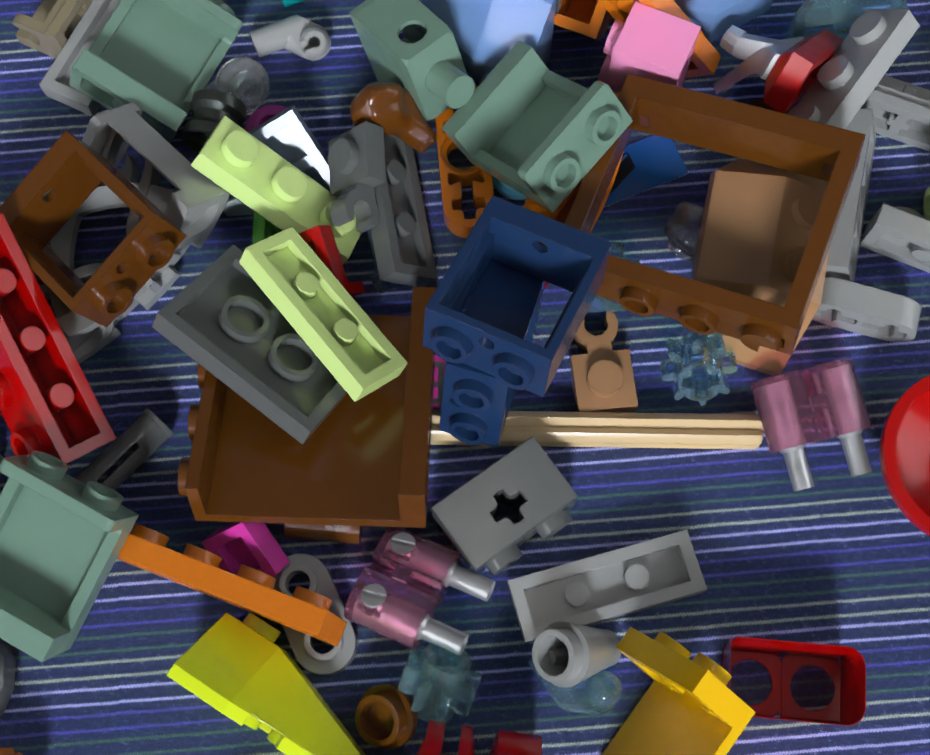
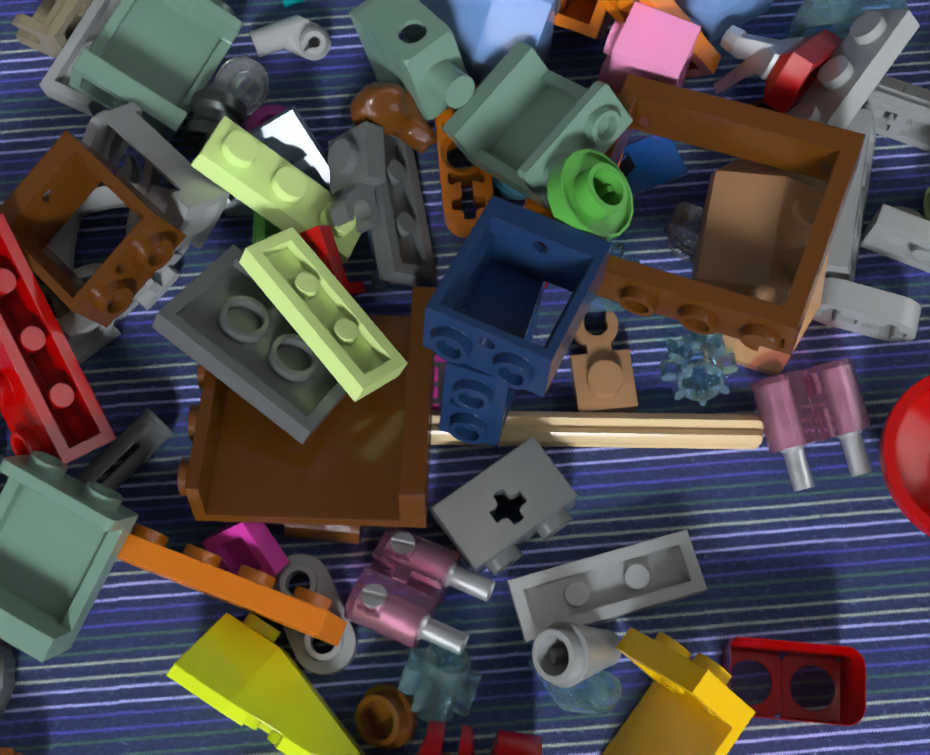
(590, 194): none -> bright green plate

